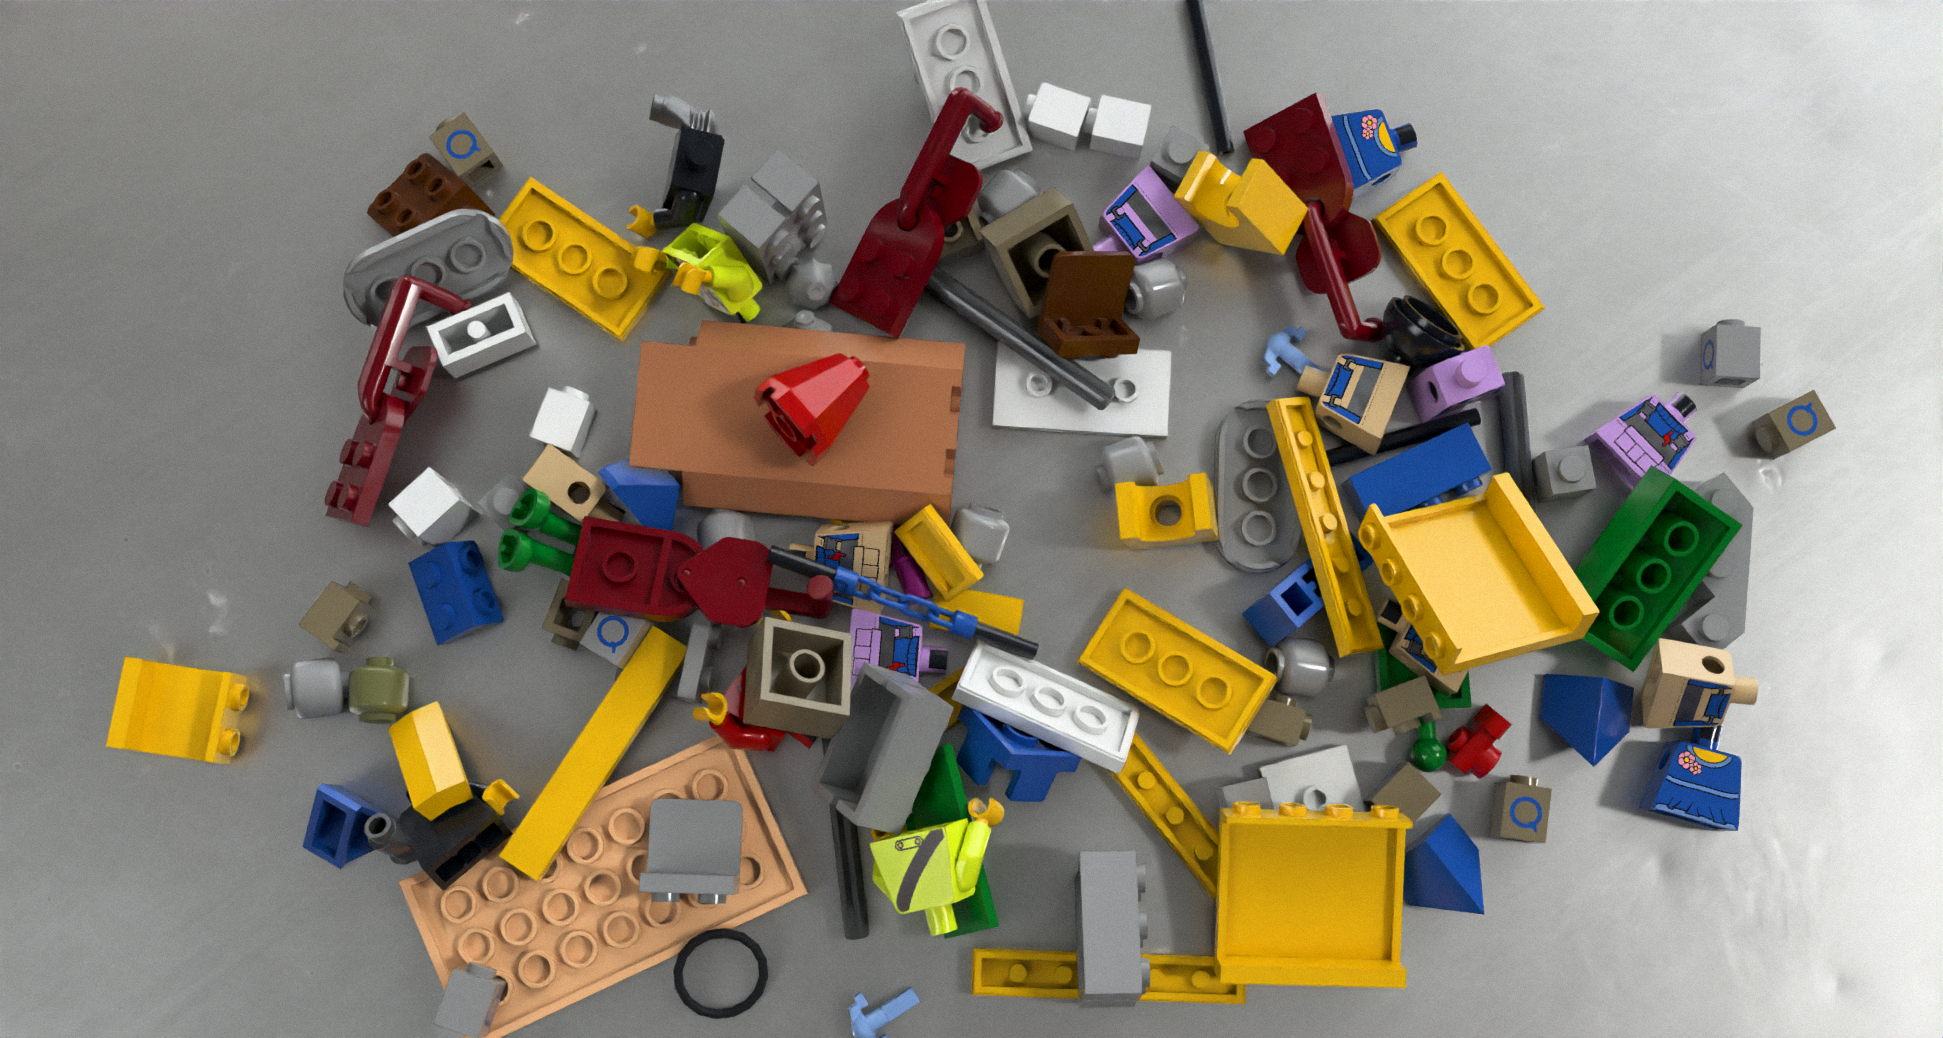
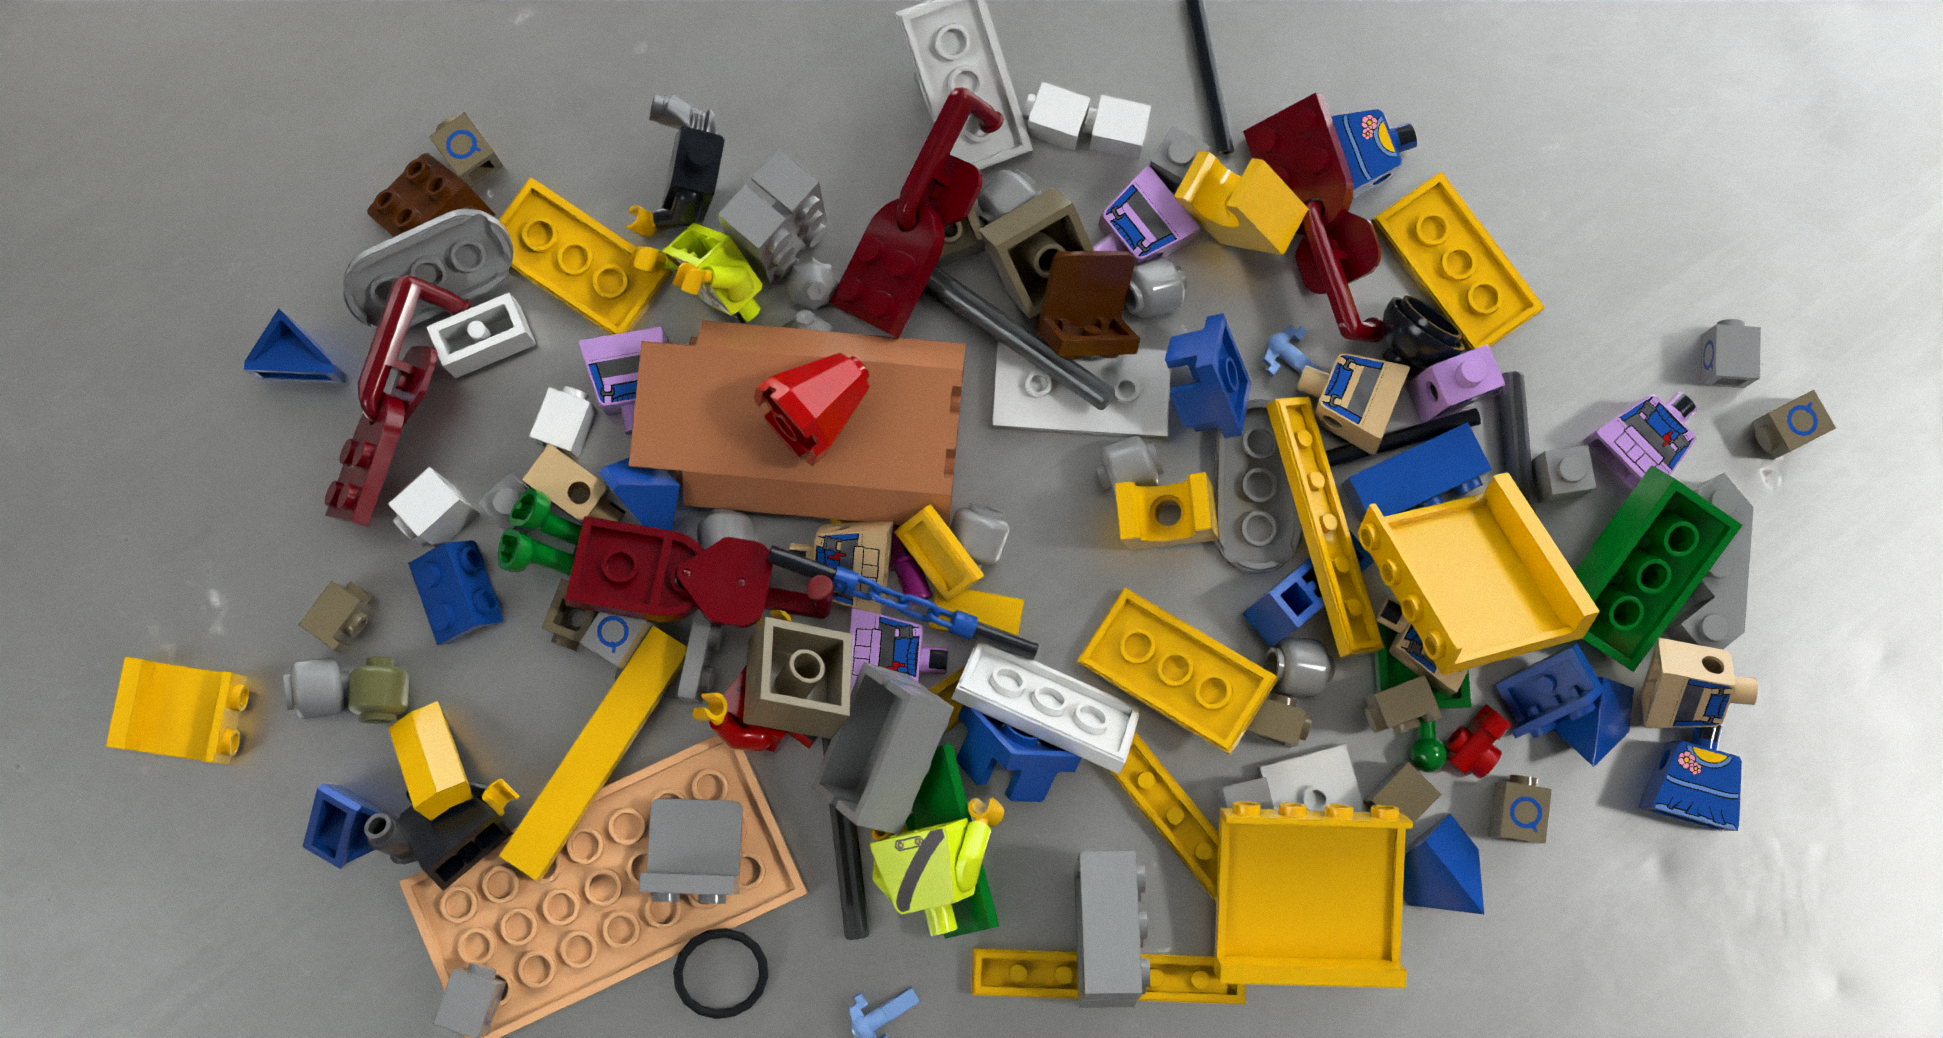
(290, 354): none -> blue slope
(615, 367): none -> lavender torso
(1223, 383): none -> blue panel
(1550, 690): none -> blue bracket

